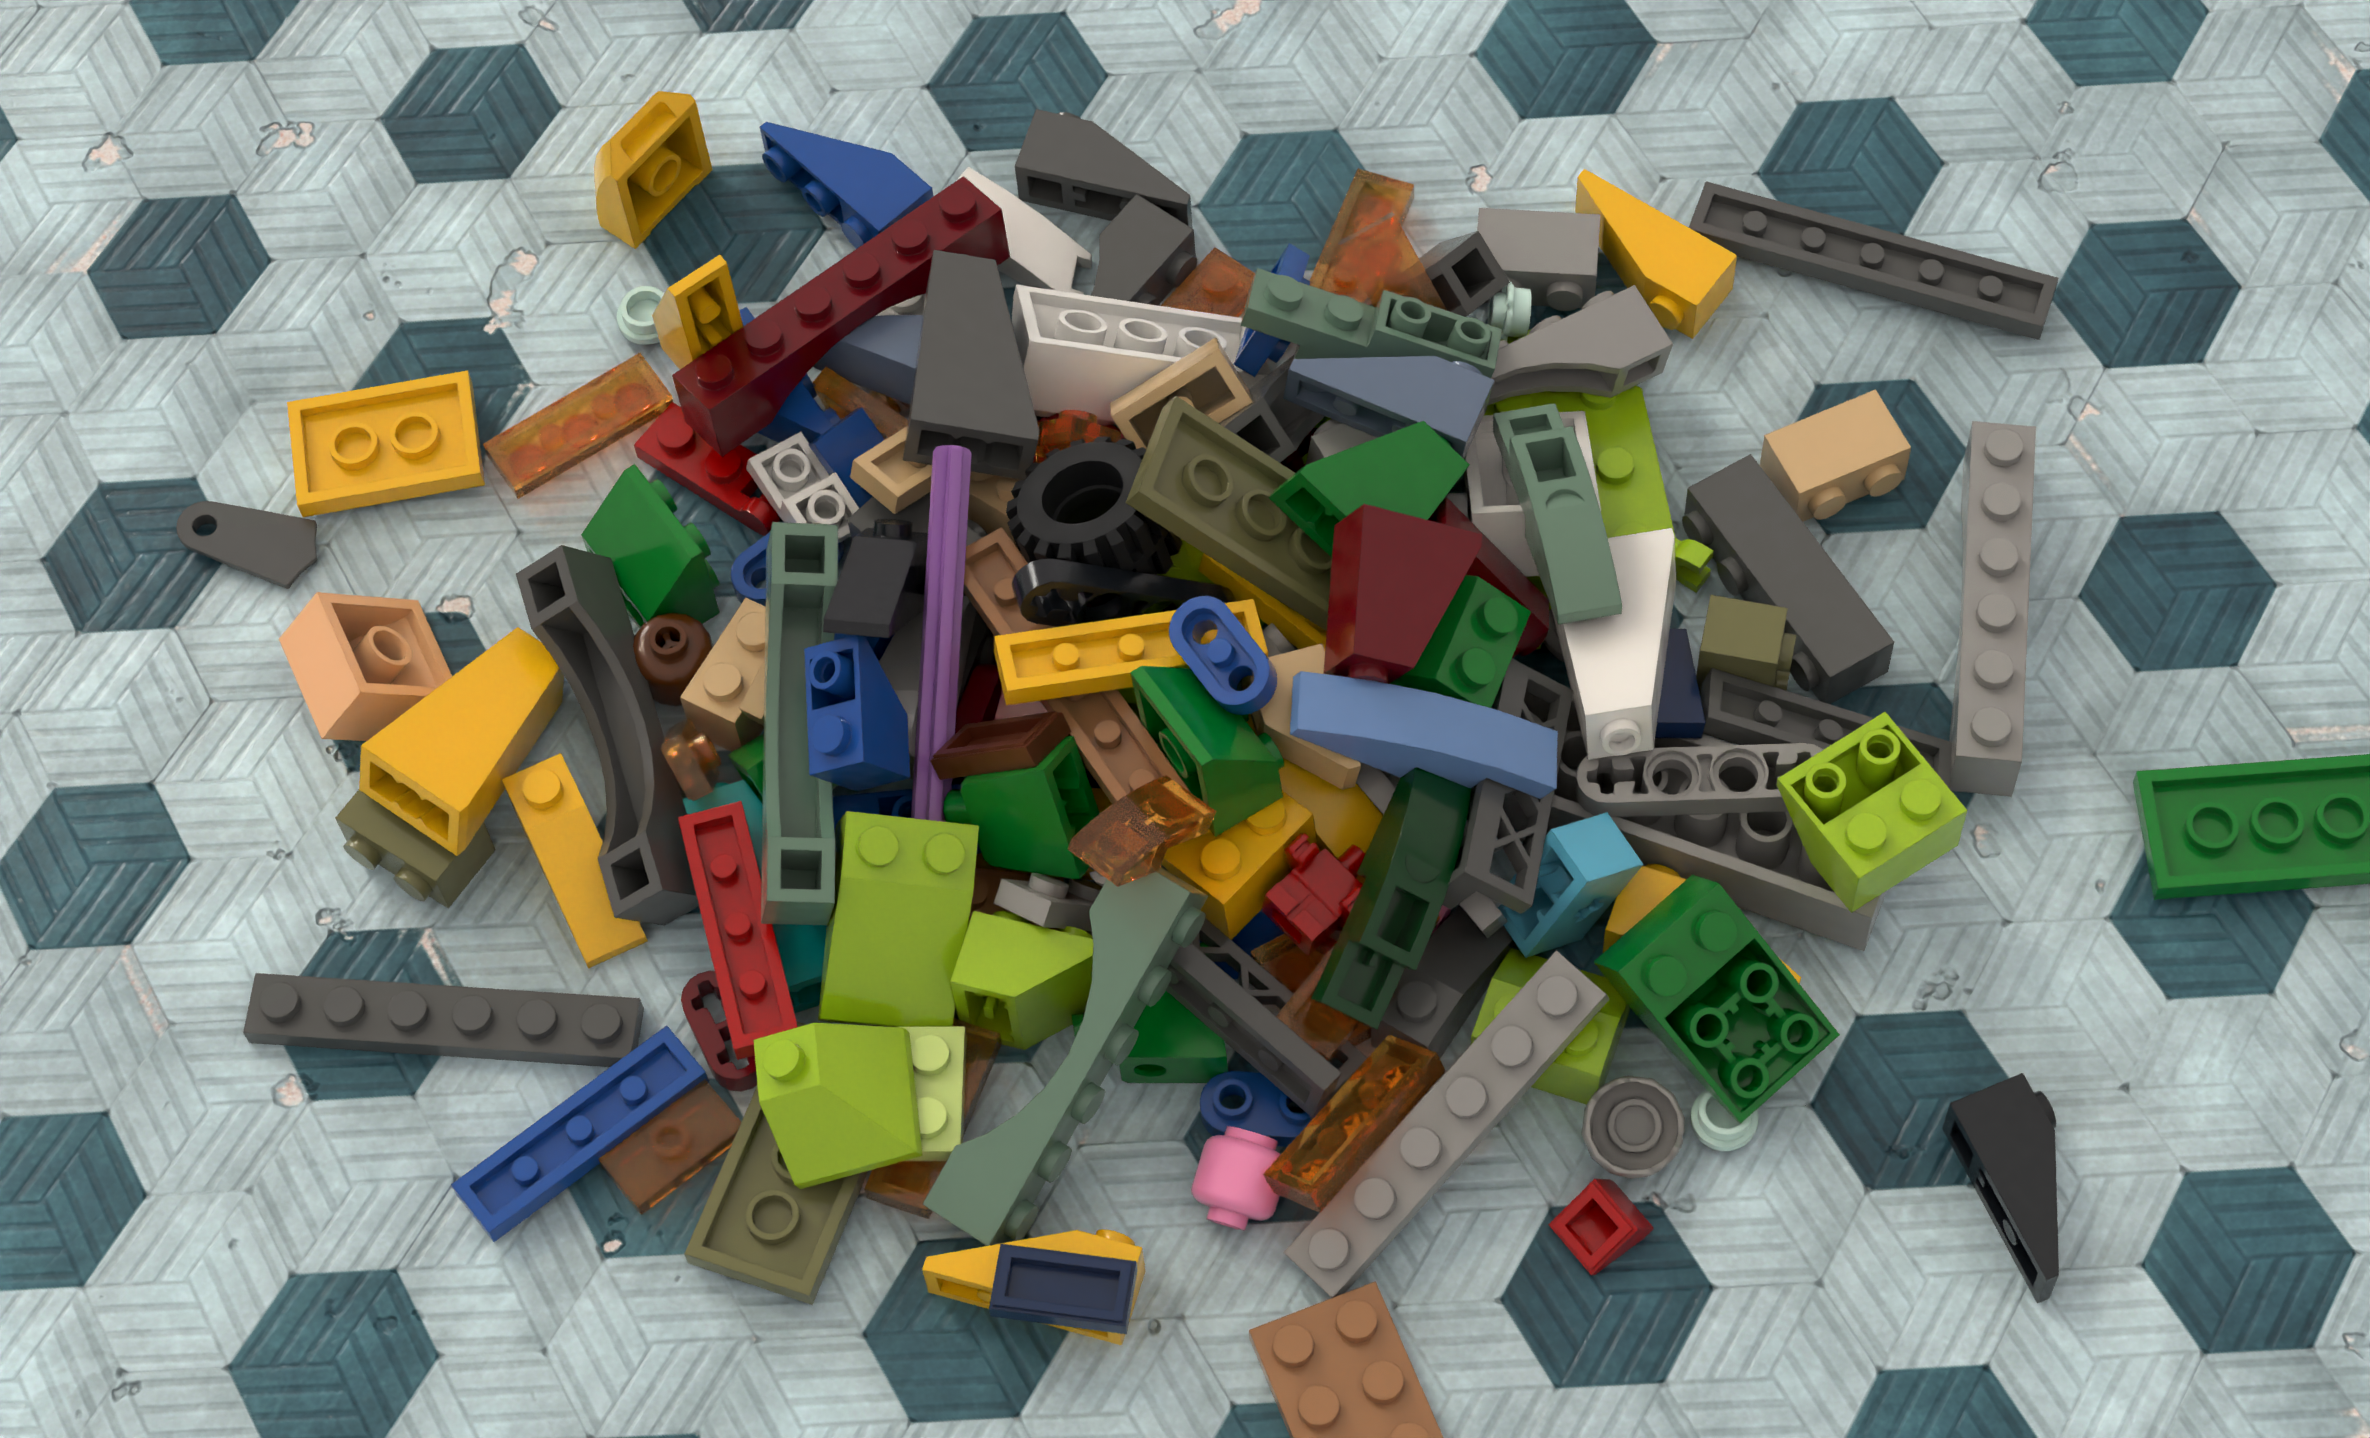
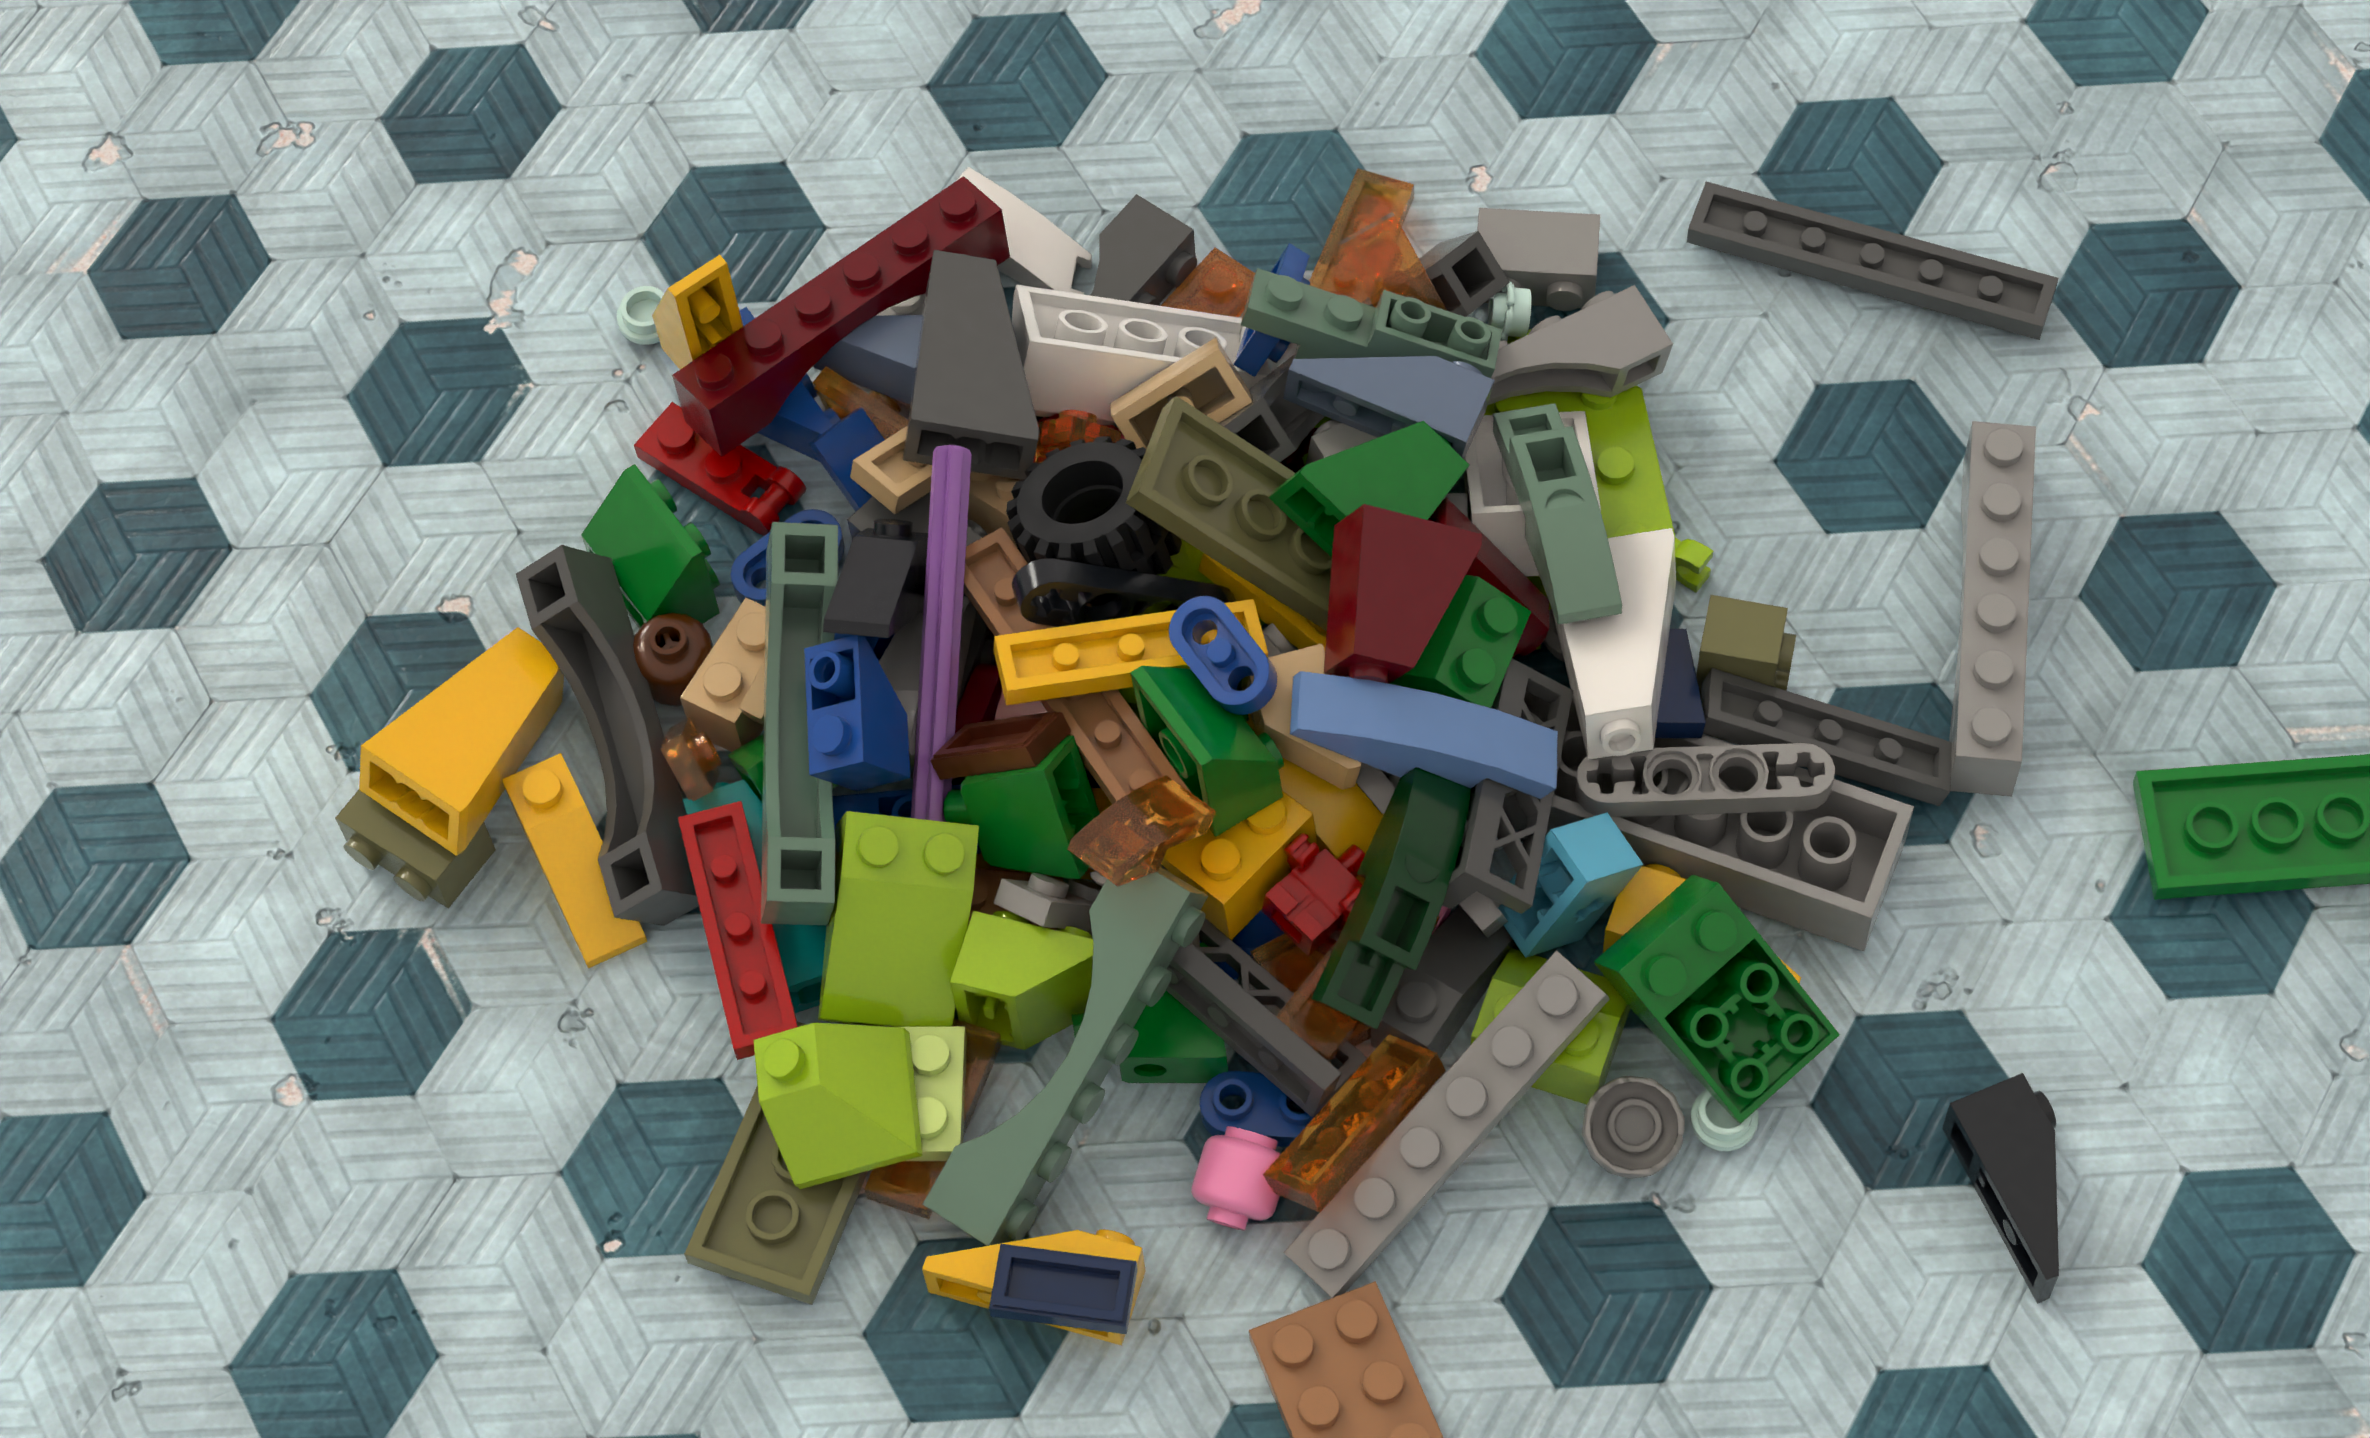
(251, 540): dark grey piece -> none
(362, 661): light nougat slope -> none
(385, 443): yellow plate -> none
(442, 1020): dark grey plate -> none
(577, 1134): blue plate -> none
(578, 425): clear orange plate -> none
(650, 166): yellow slope -> none
(671, 1147): clear orange plate -> none
(712, 1036): dark red beam -> none
(801, 486): white slope -> none
(847, 181): blue slope -> none
(1088, 171): dark grey slope -> none
(1600, 1225): red slope -> none
(1669, 264): yellow slope -> none
(1778, 562): dark grey brick -> none
(1836, 457): tan brick -> none
(1871, 811): lime slope -> none

